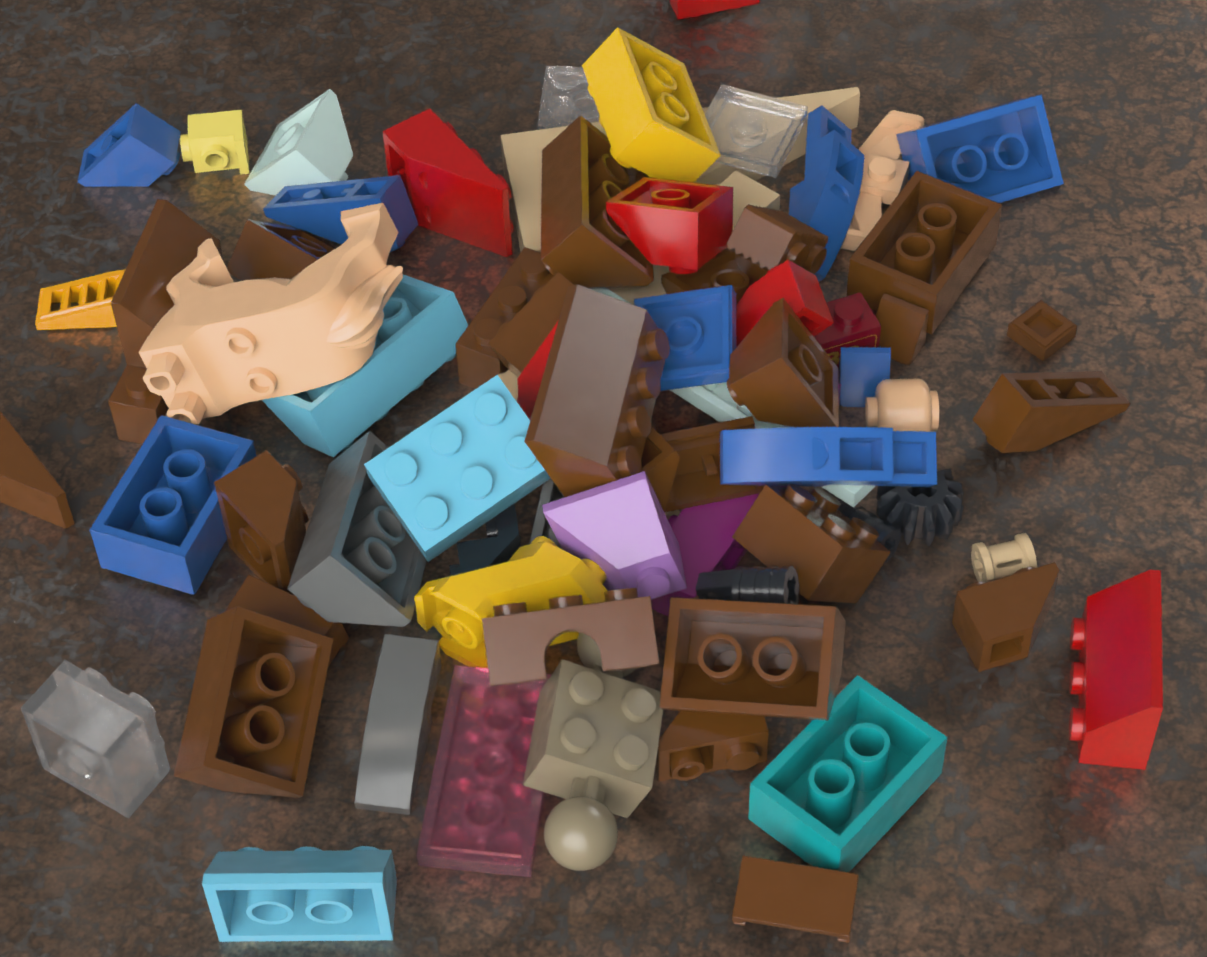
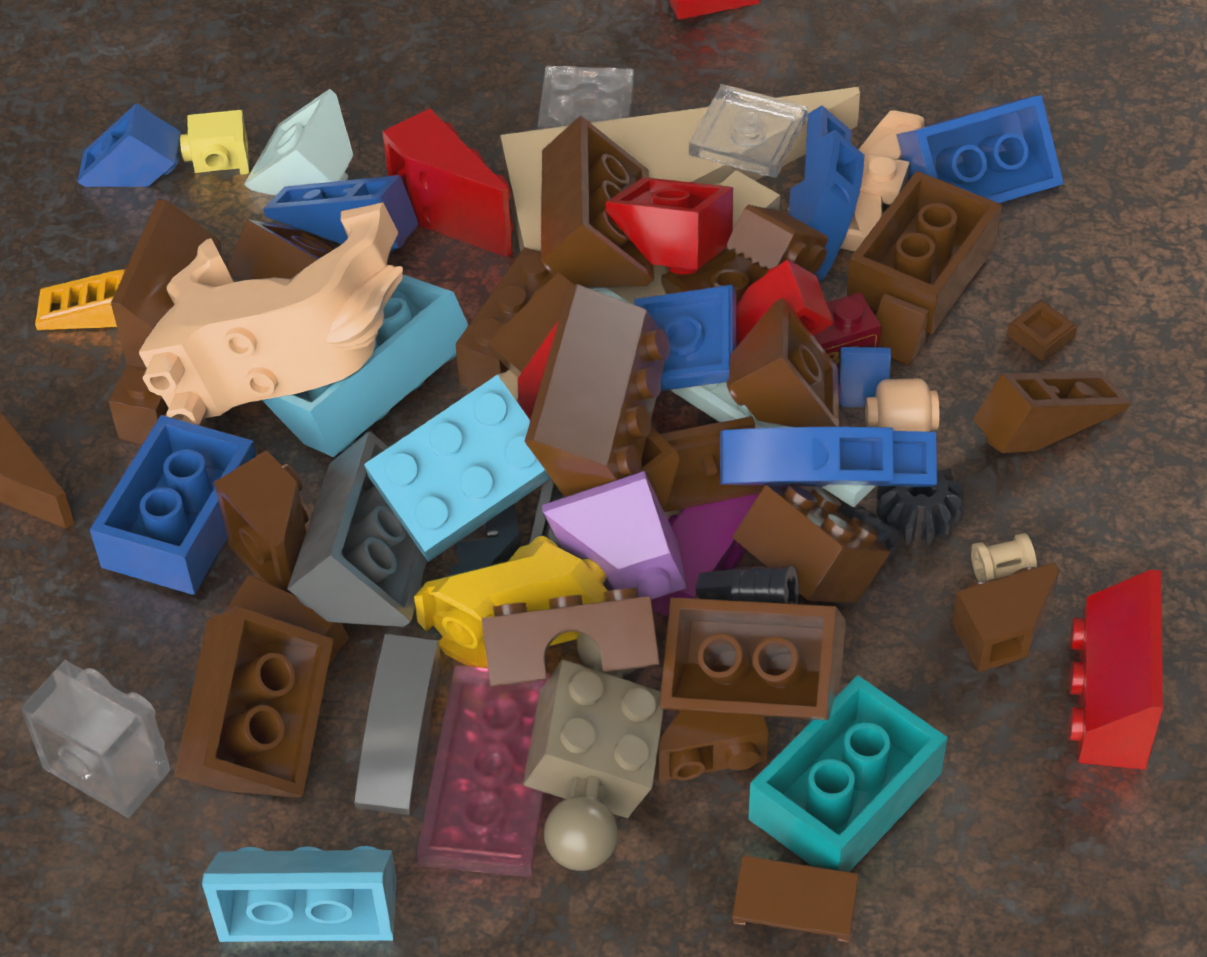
(649, 109): yellow brick -> none

